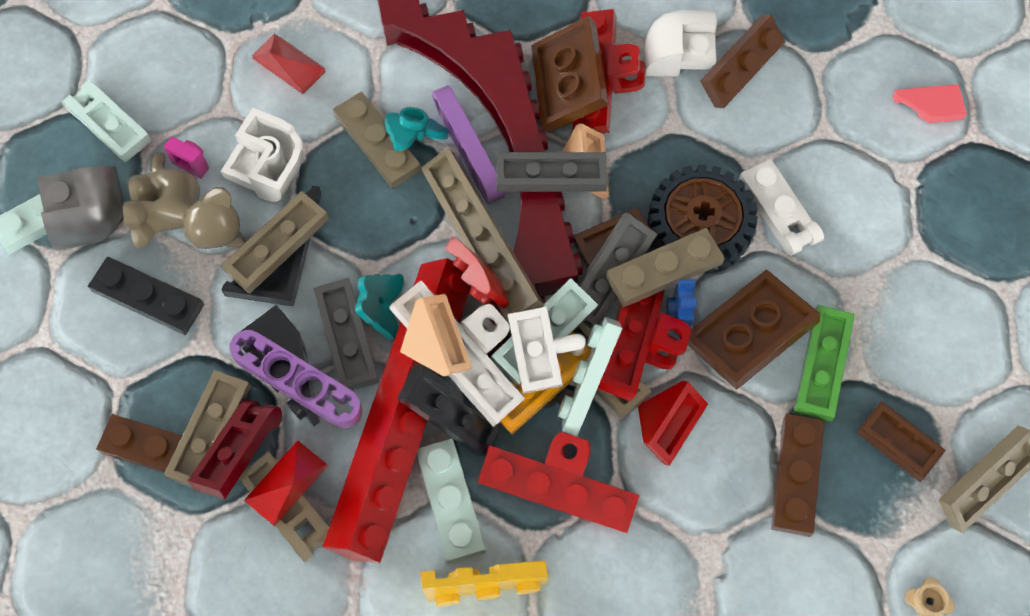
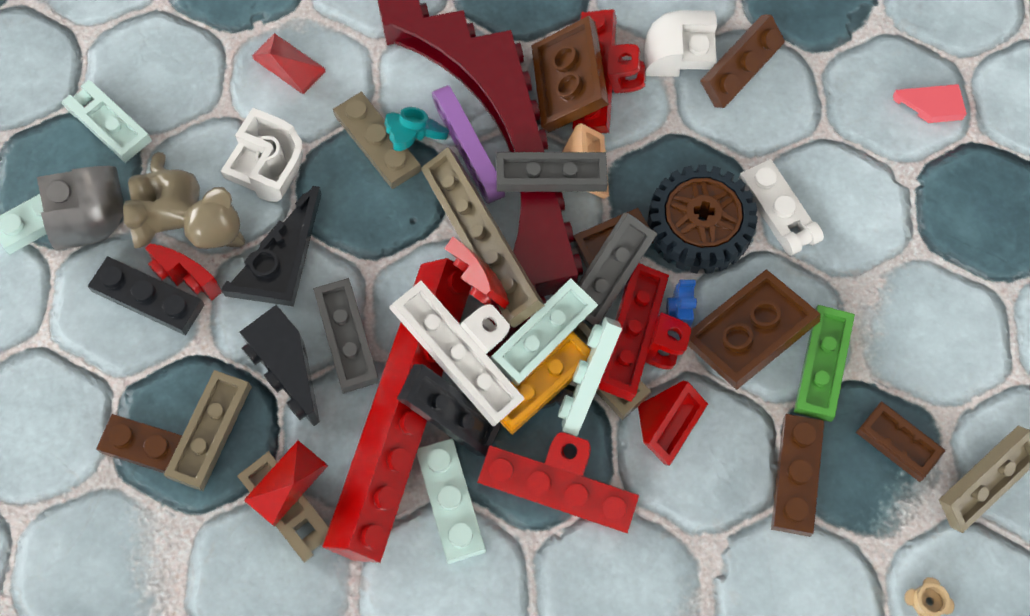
(181, 269): none -> red slope
(186, 156): dark pink plate -> none
(234, 448): dark red plate -> none
(275, 242): dark tan plate -> none
(294, 380): medium lavender beam -> none
(375, 300): teal animal -> none
(435, 338): light nougat slope -> none
(522, 576): yellow wing -> none
(537, 349): white plate -> none
(664, 267): dark tan plate -> none

